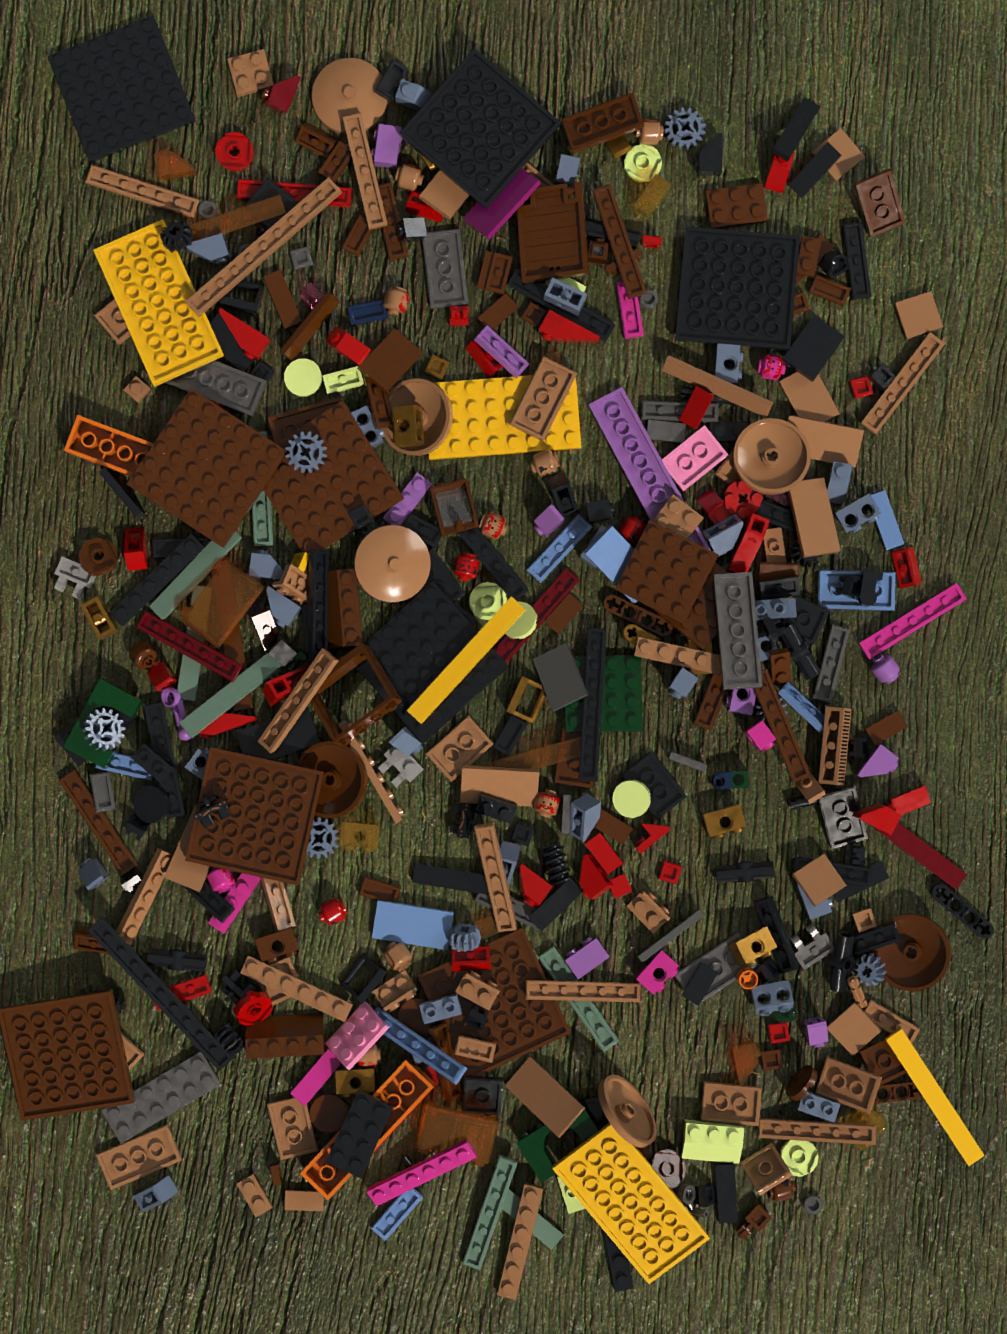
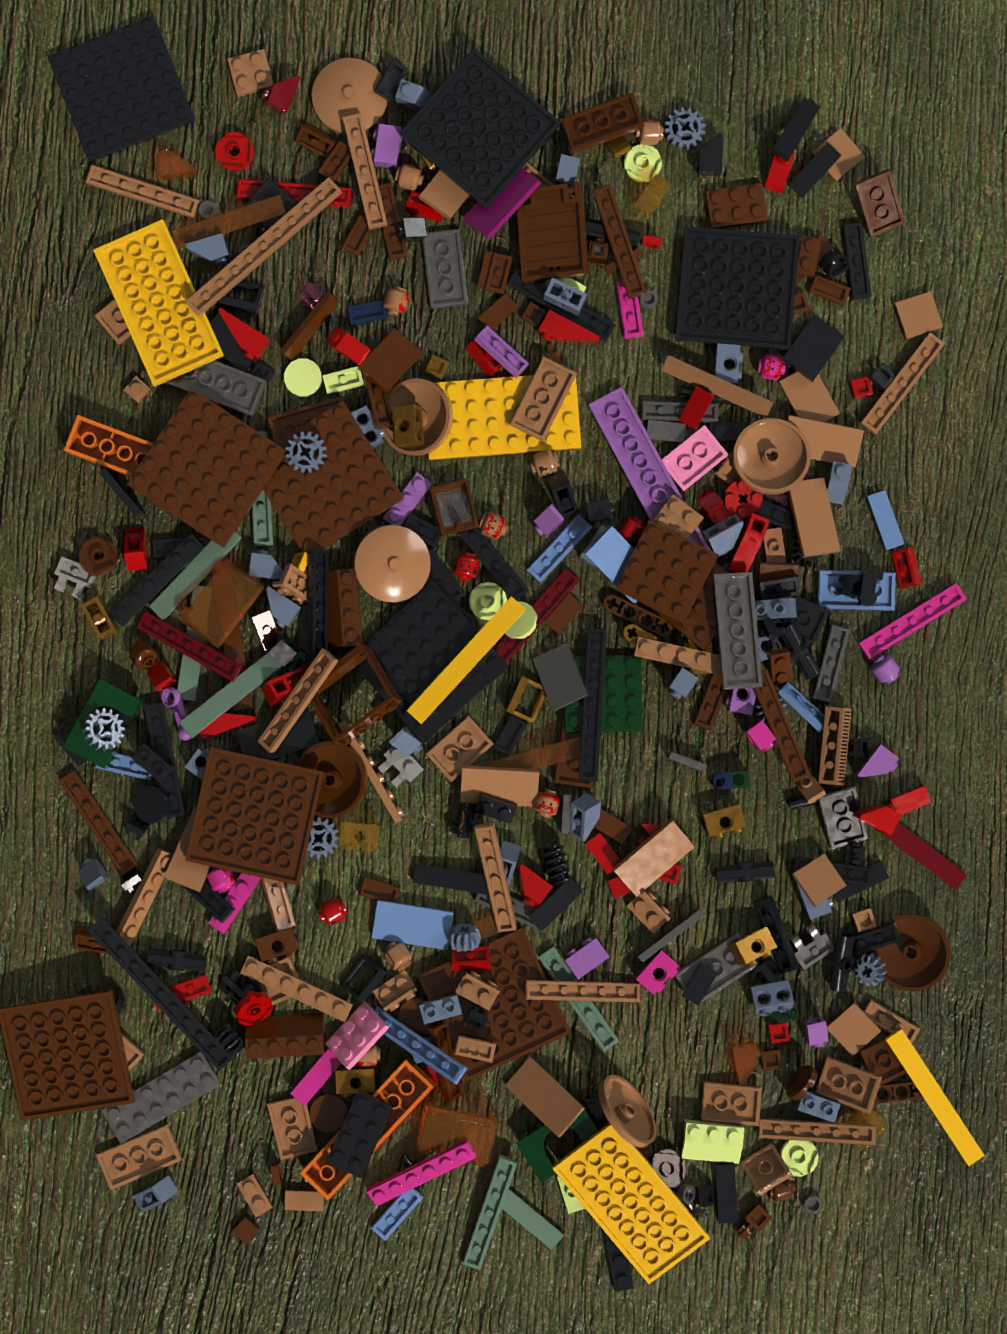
(102, 792): dark grey tile -> none
(176, 236): black gear -> none
(205, 817): black hips -> none
(246, 1230): none -> reddish brown tile
(282, 299): reddish brown tile -> none
(301, 258): flat silver tile -> none
(360, 516): black tile -> none
(459, 315): red tile -> none
(482, 1095): black tile -> none
(520, 1241): medium nougat plate -> none
(522, 834): black tile -> none
(593, 878): red slope -> none
(631, 798): yellowish green tile -> none
(653, 857): none -> medium nougat tile
(663, 789): black tile -> none
(749, 981): orange wheel -> none
(856, 509): sand blue brick -> none
(856, 991): medium nougat axle -> none
(886, 727): reddish brown tile -> none
(961, 911): black beam -> none

